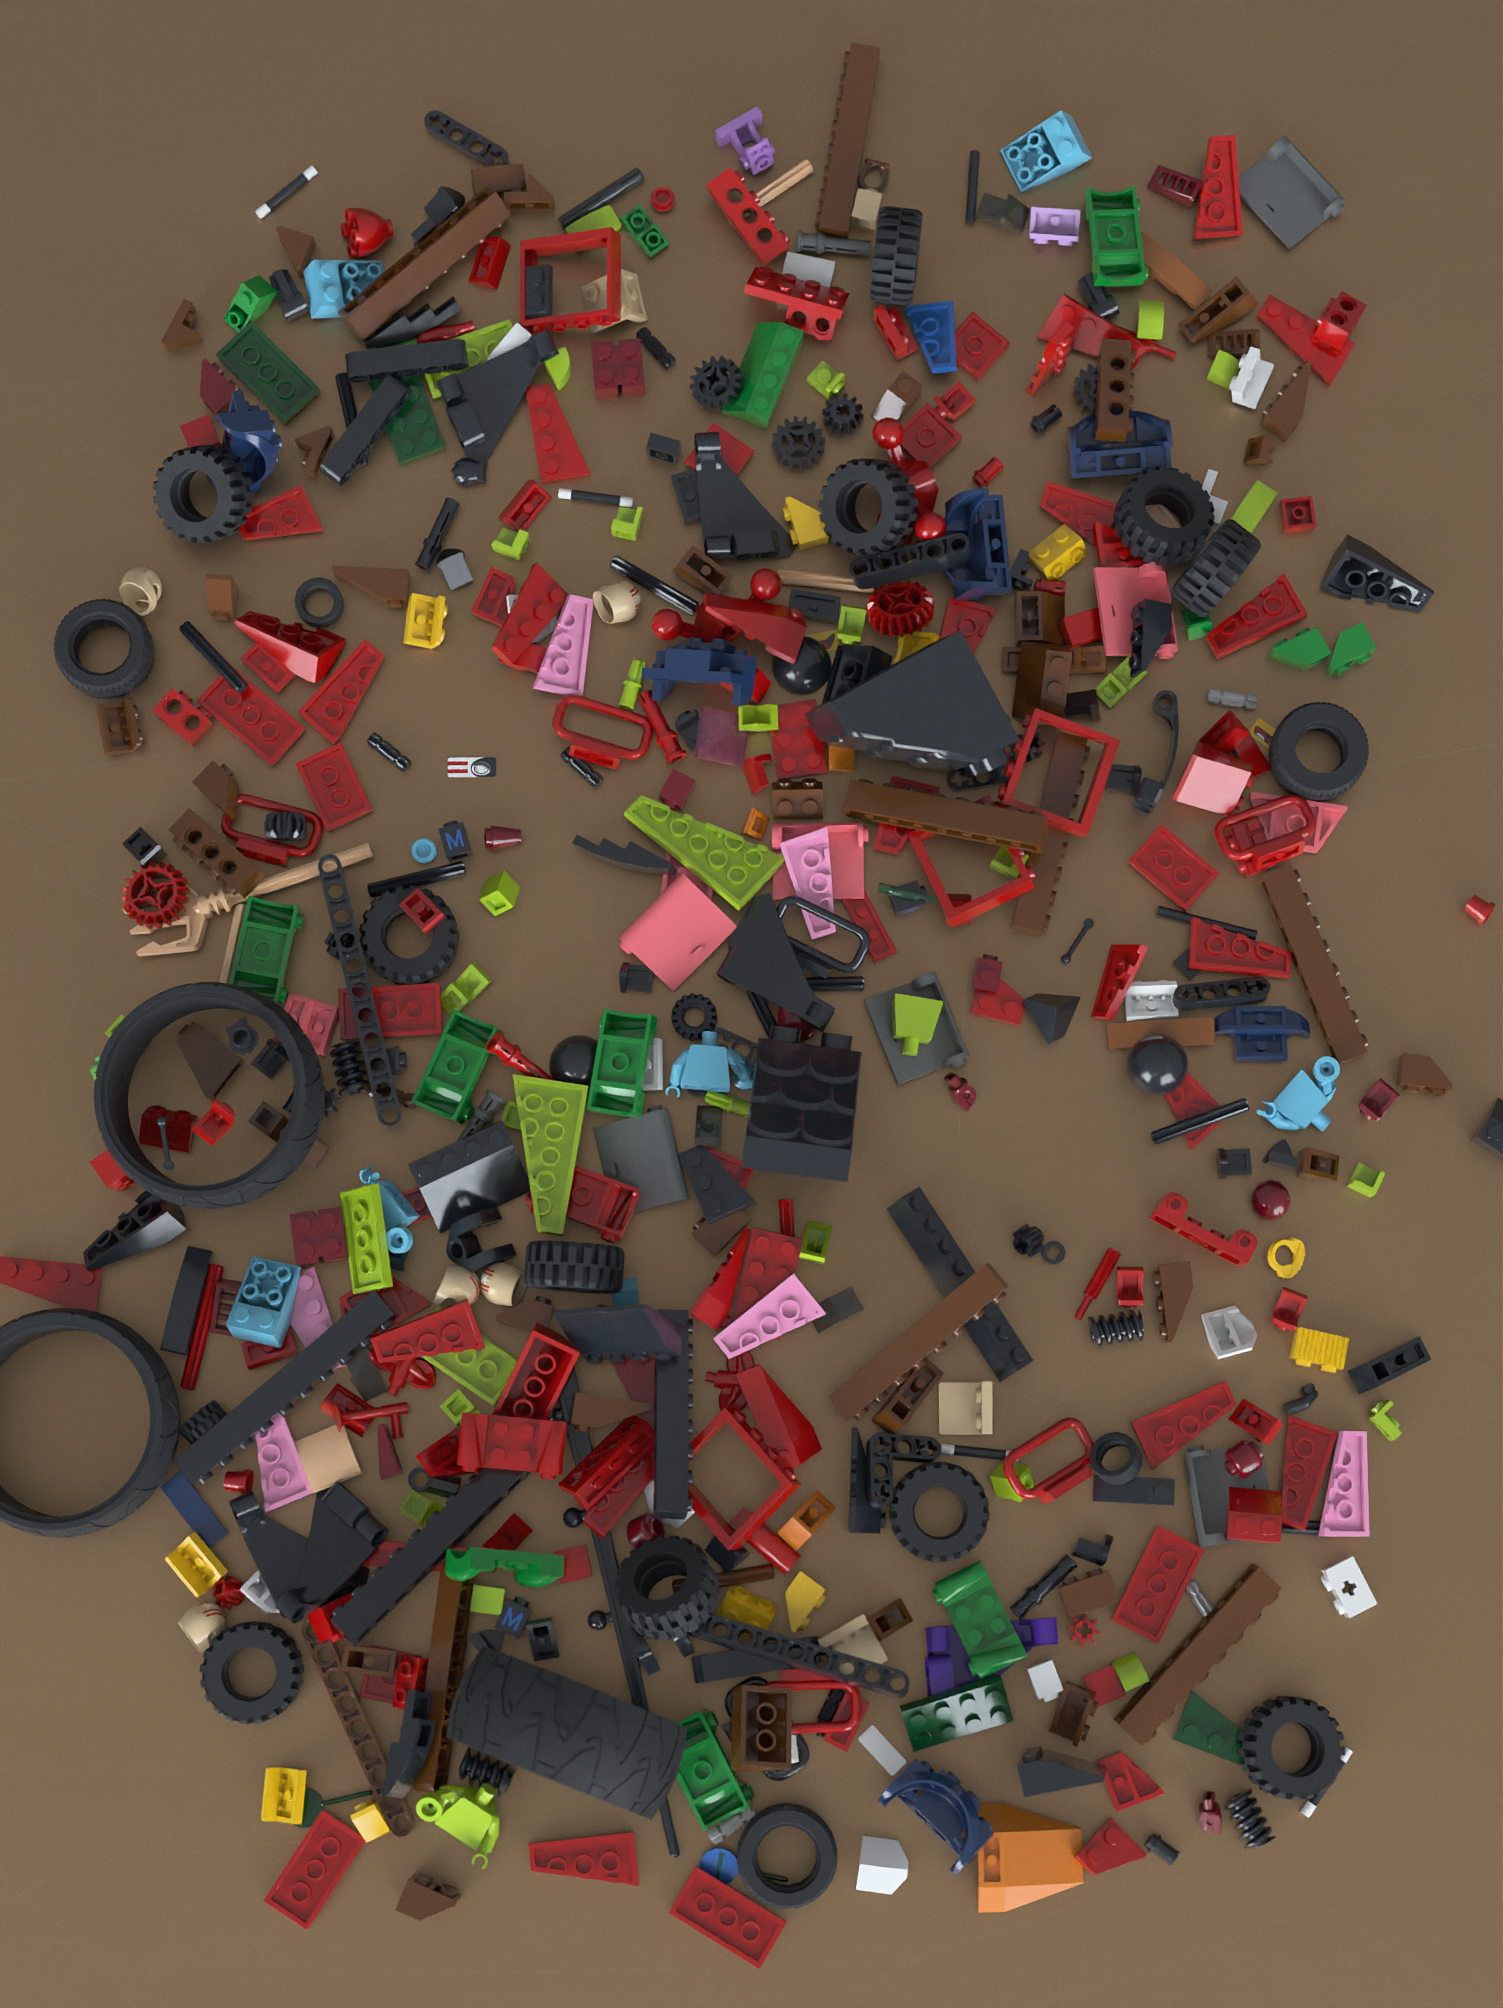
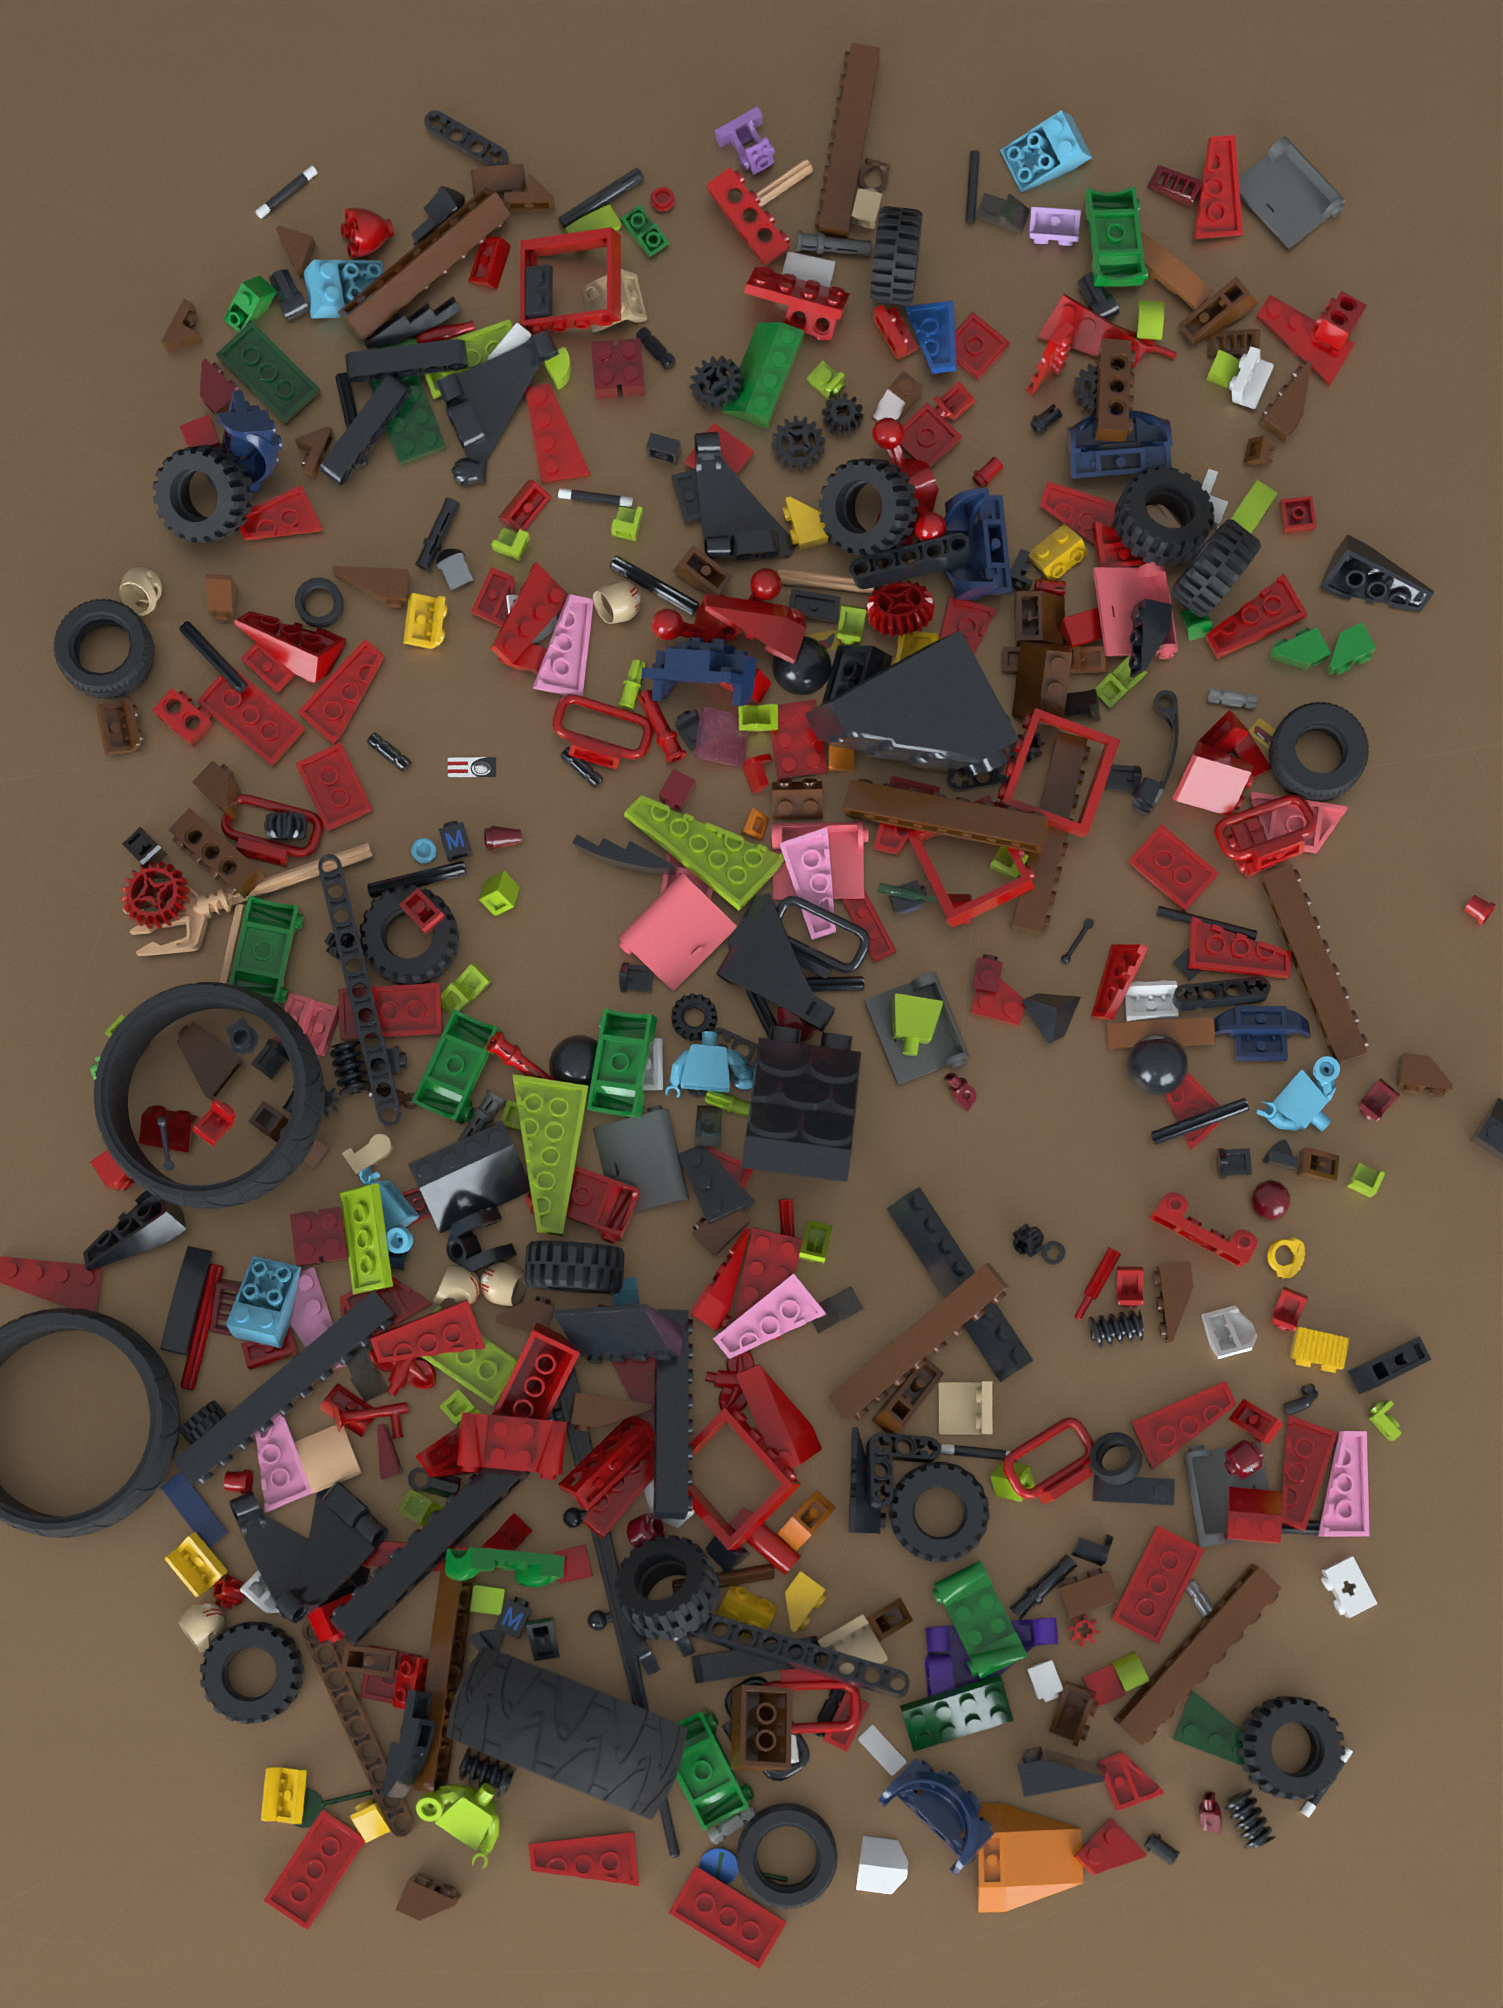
(372, 1154): none -> tan leg

